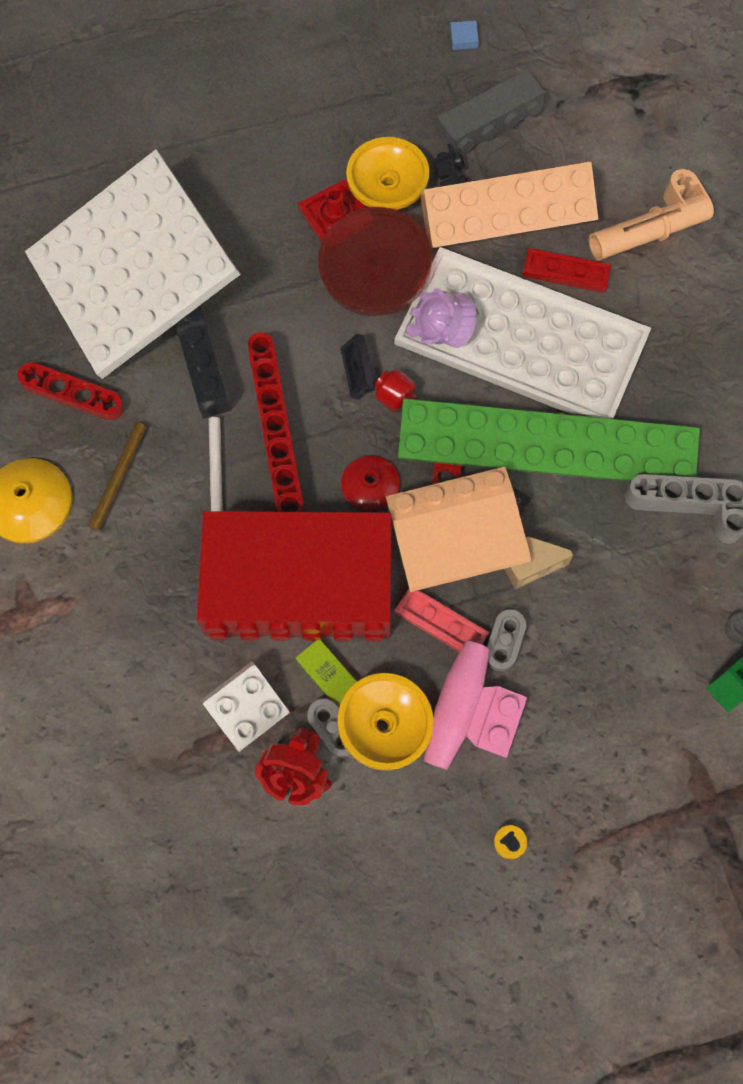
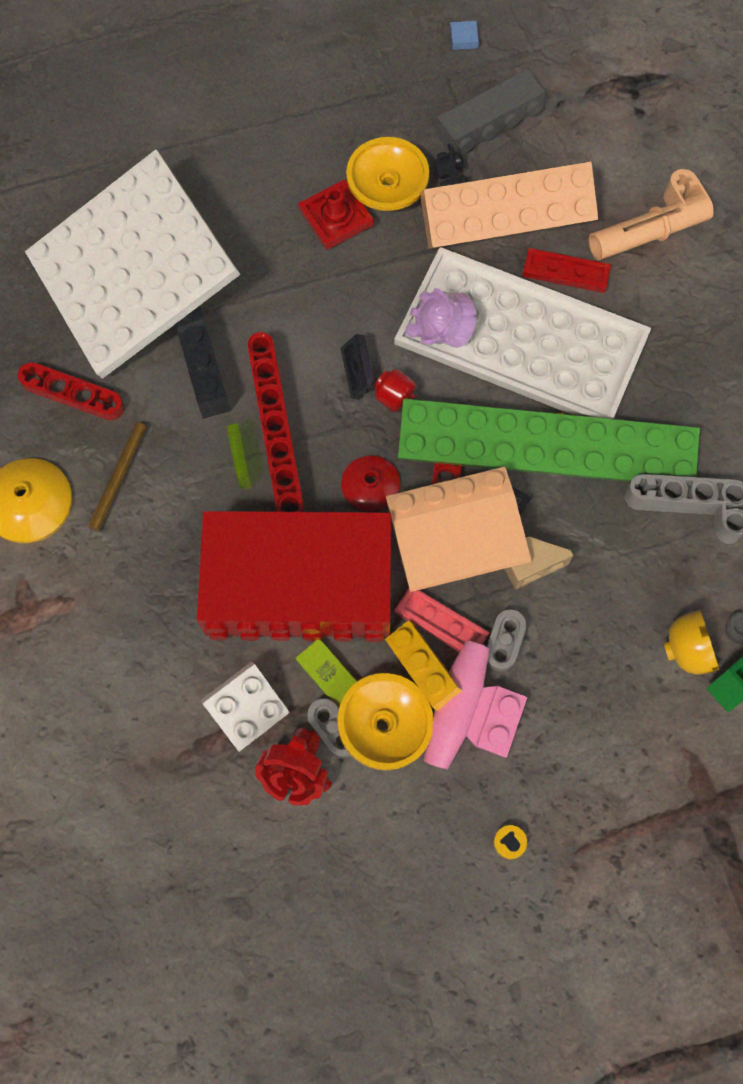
(215, 464): white bar -> none
(239, 456): none -> clear neon green tile
(375, 261): clear red dish -> none
(423, 665): none -> yellow plate
(691, 645): none -> yellow cylinder

